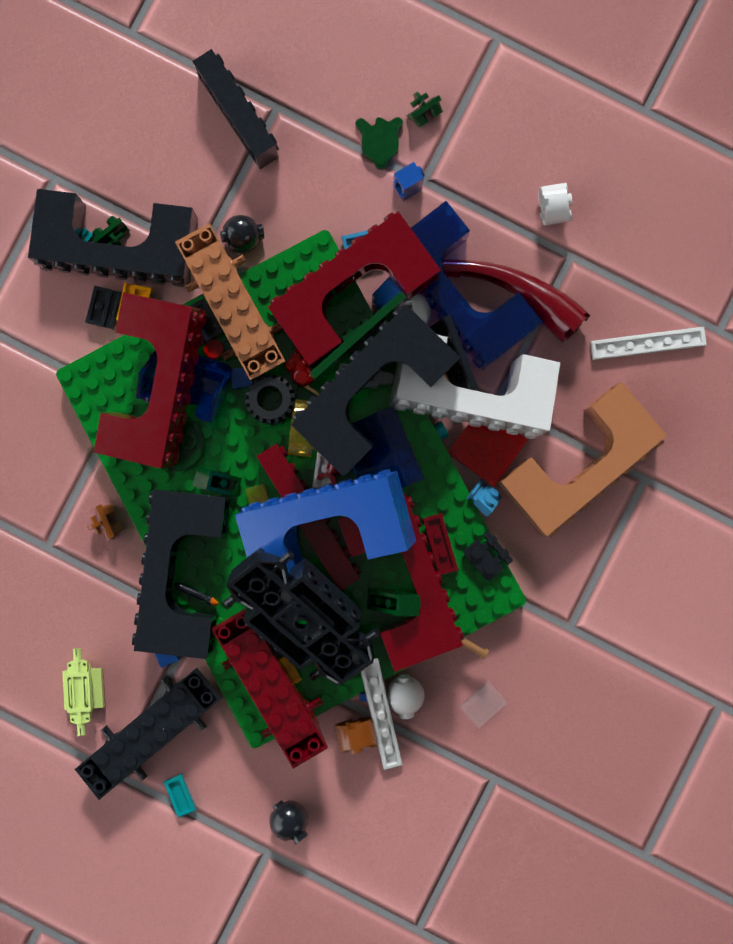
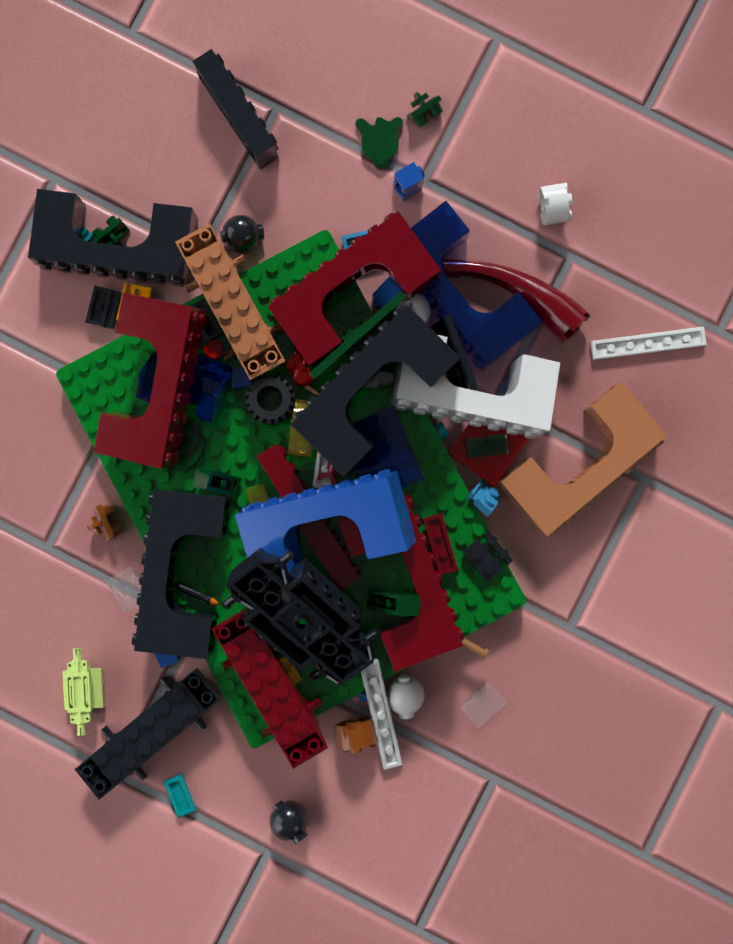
(125, 589): none -> clear plate
(486, 446): none -> clear green slope

